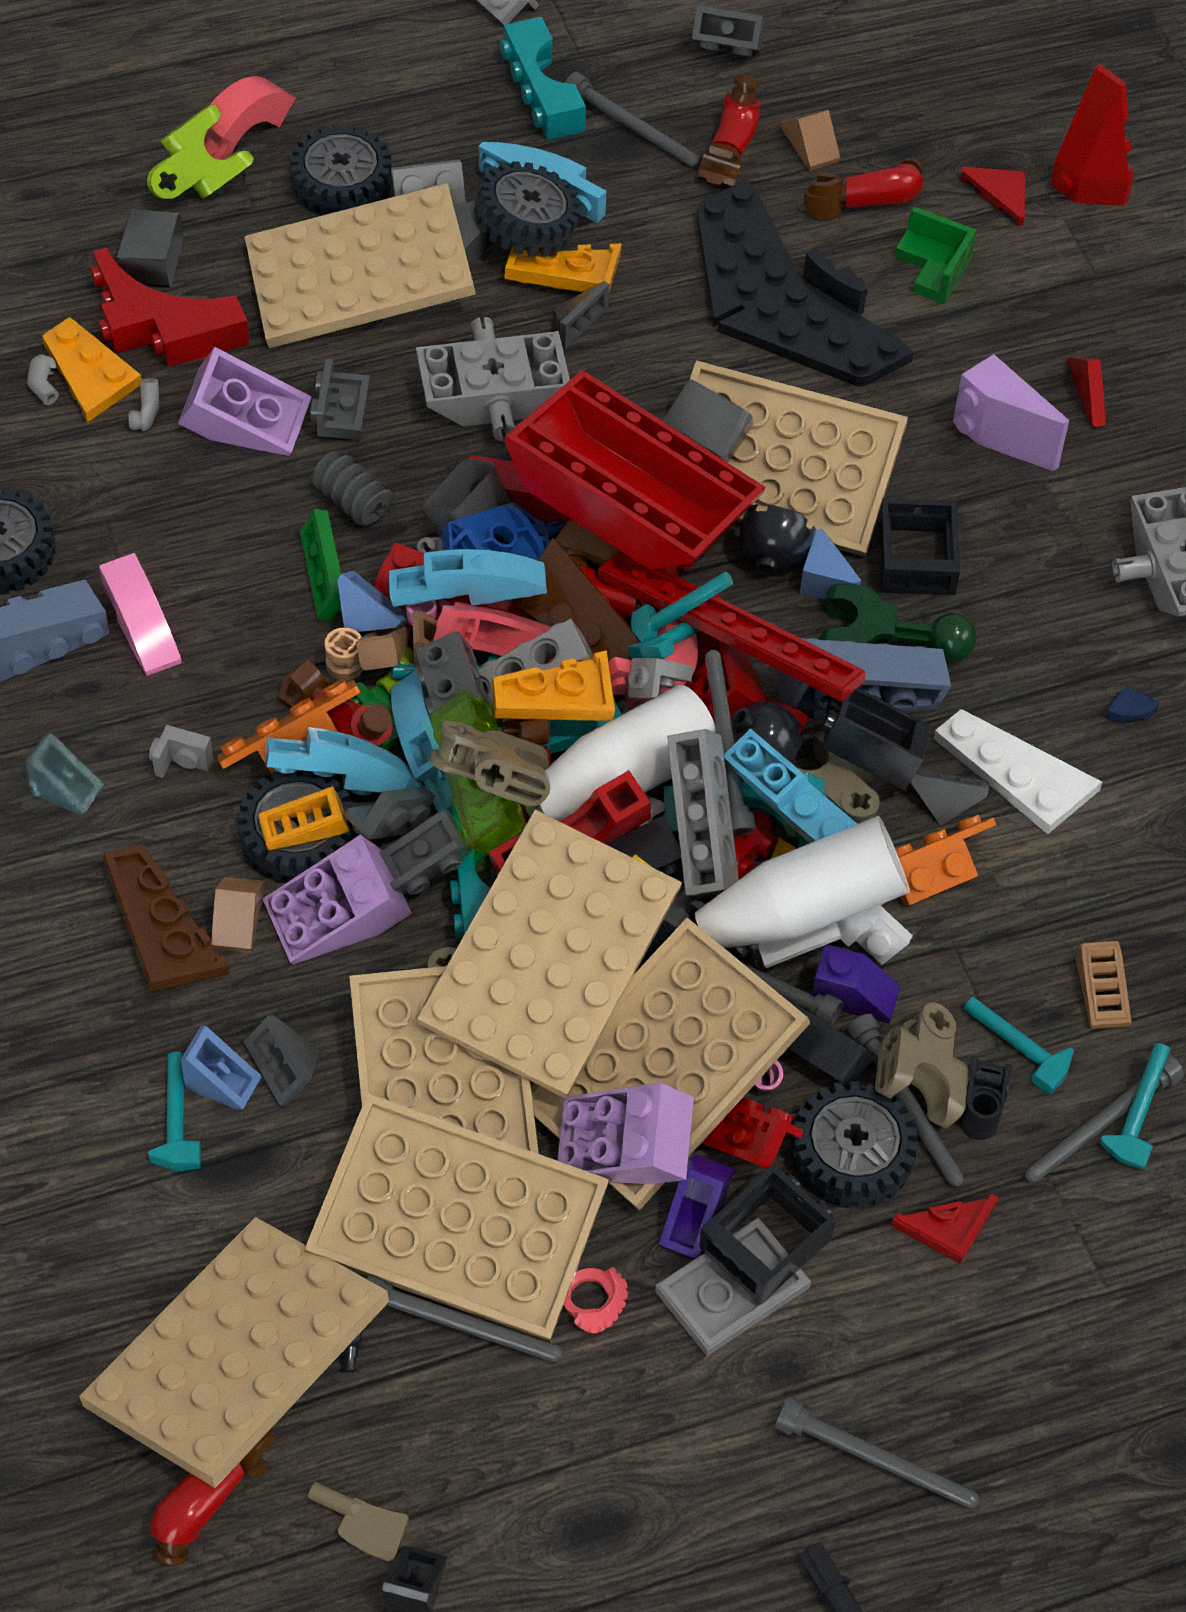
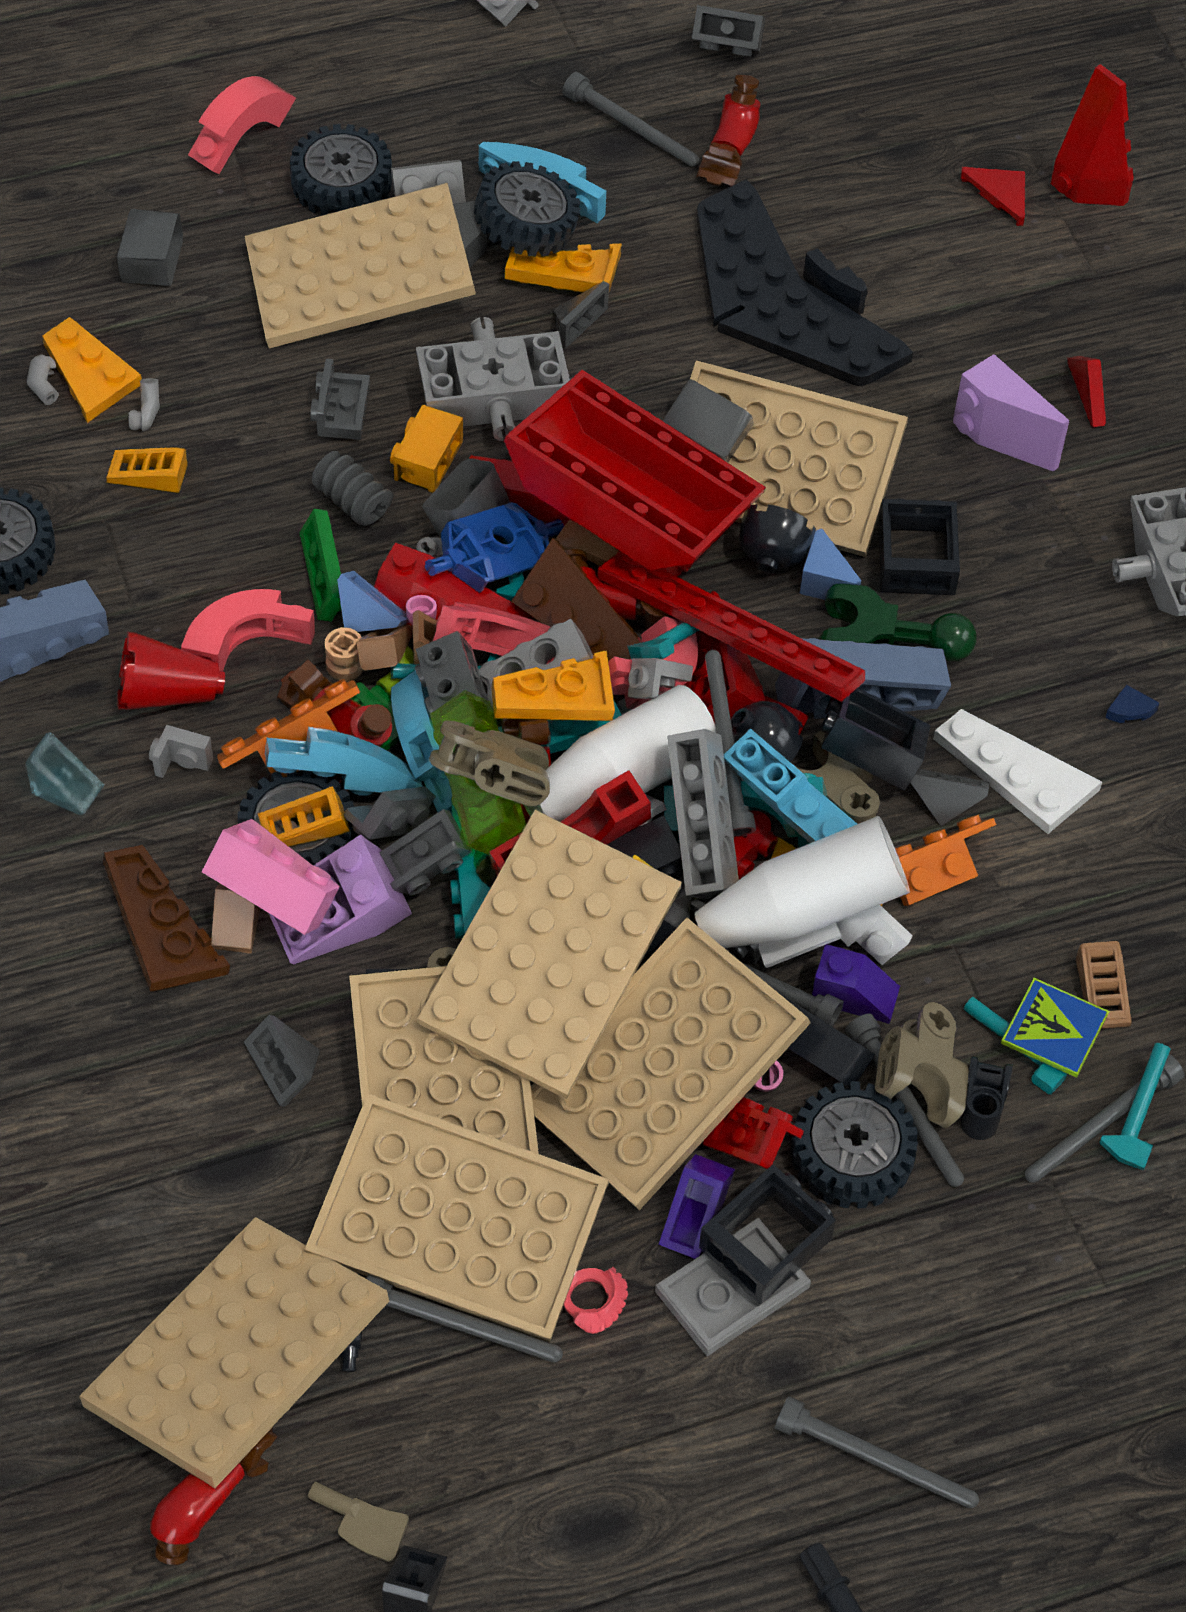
(139, 614): bright pink slope -> none
(164, 675): none -> red cone
(168, 473): none -> light orange slope
(174, 325): red arch -> none
(176, 1153): teal piece -> none
(190, 161): lime piece -> none
(217, 1071): medium blue slope -> none
(243, 406): lavender slope -> none
(245, 617): none -> coral arch
(271, 876): none -> bright pink wedge
(427, 447): none -> light orange hinge
(480, 573): medium azure slope -> none
(554, 104): teal arch -> none
(628, 1133): lavender slope -> none
(647, 622): teal piece -> none
(813, 139): medium nougat slope -> none
(873, 188): red piece -> none
(940, 249): green panel -> none
(949, 1226): red tile -> none
(1055, 1027): none -> piece

